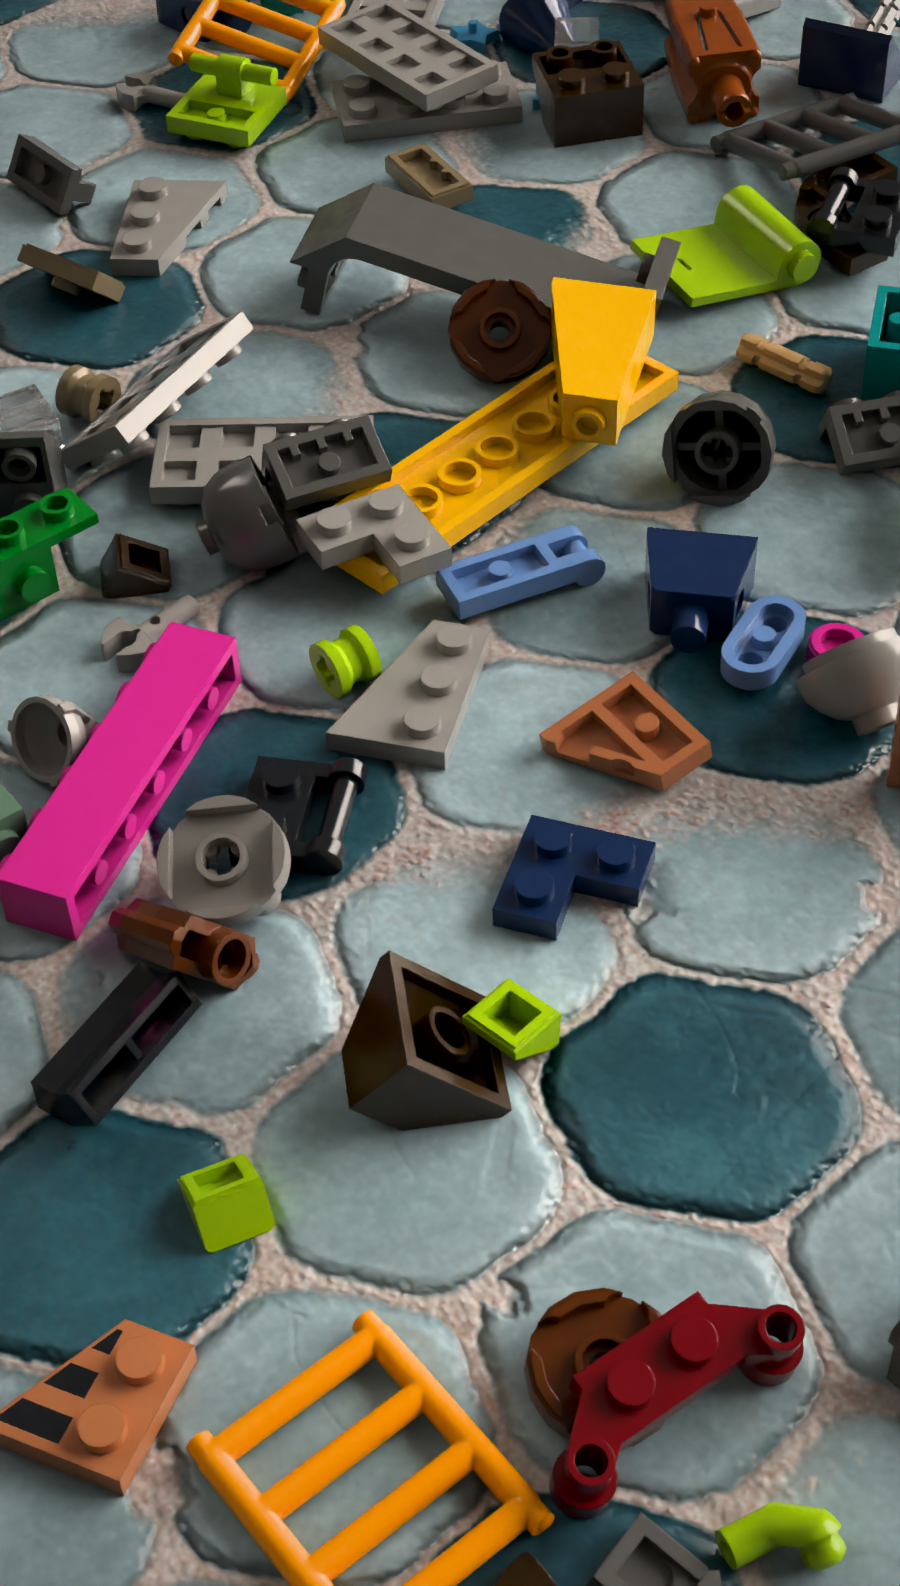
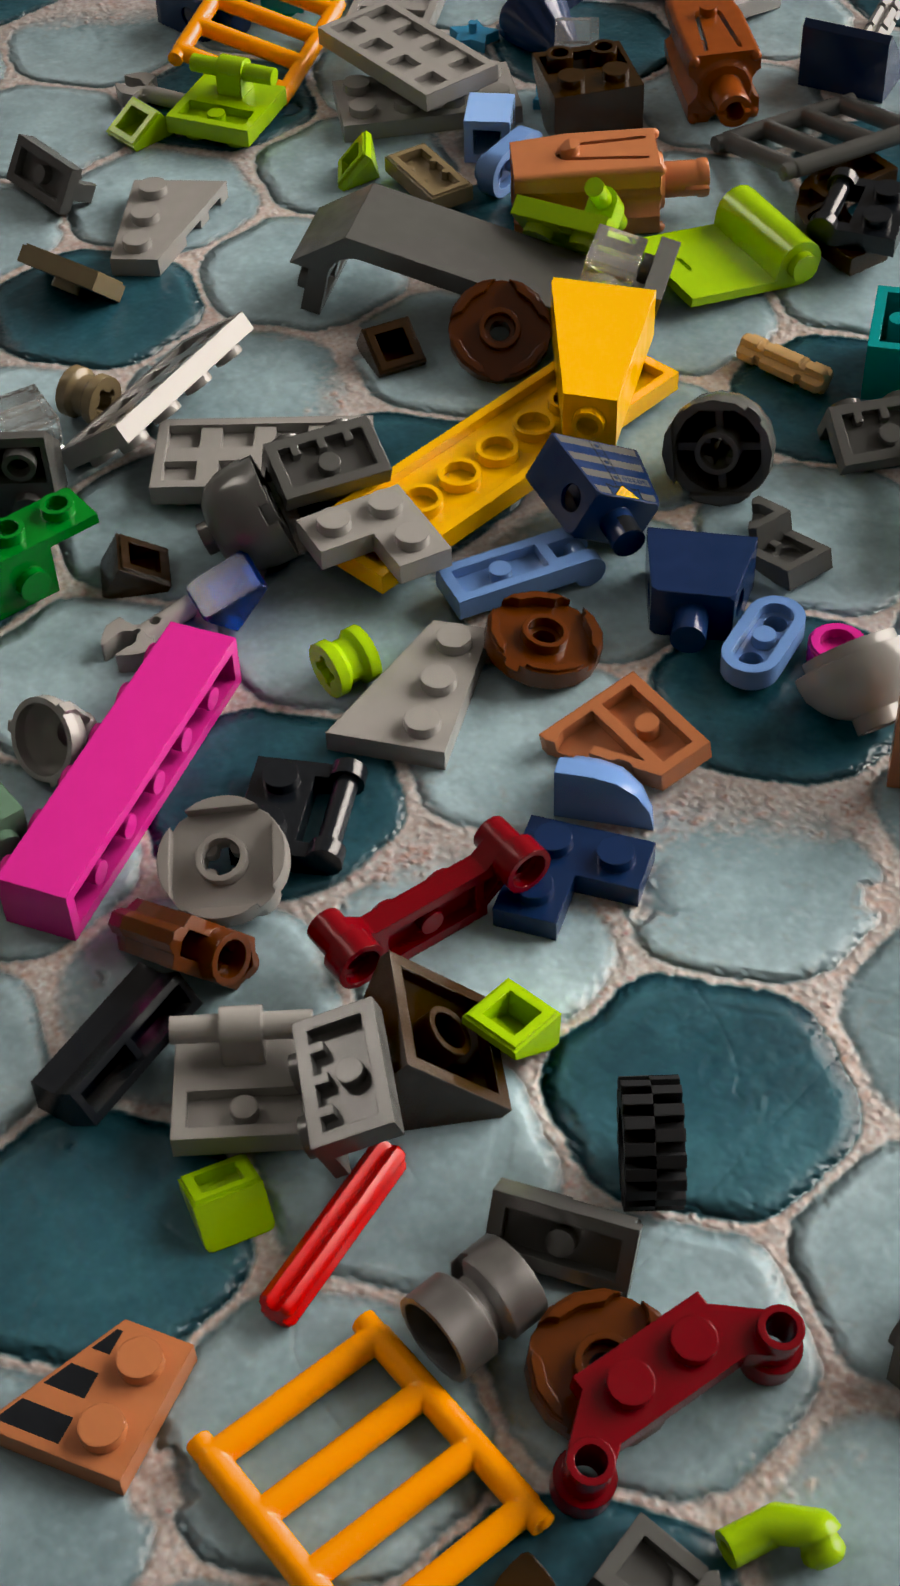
(138, 125): none -> lime slope
(228, 591): none -> clear blue slope
(234, 1082): none -> light grey plate
(332, 1234): none -> red axle
(345, 1083): none -> bracket
(358, 163): none -> lime slope
(391, 347): none -> dark brown slope
(431, 909): none -> dark red plate
(466, 1313): none -> flat silver wheel
(486, 122): none -> light blue brick
(493, 167): none -> medium blue plate
(543, 640): none -> reddish brown plate
(566, 1235): none -> dark grey plate
(567, 225): none -> lime plate
(595, 491): none -> dark blue torso
(600, 793): none -> medium blue brick
(614, 257): none -> clear brick
(625, 159): none -> nougat piece
(651, 1143): none -> black tyre
(782, 552): none -> dark grey slope

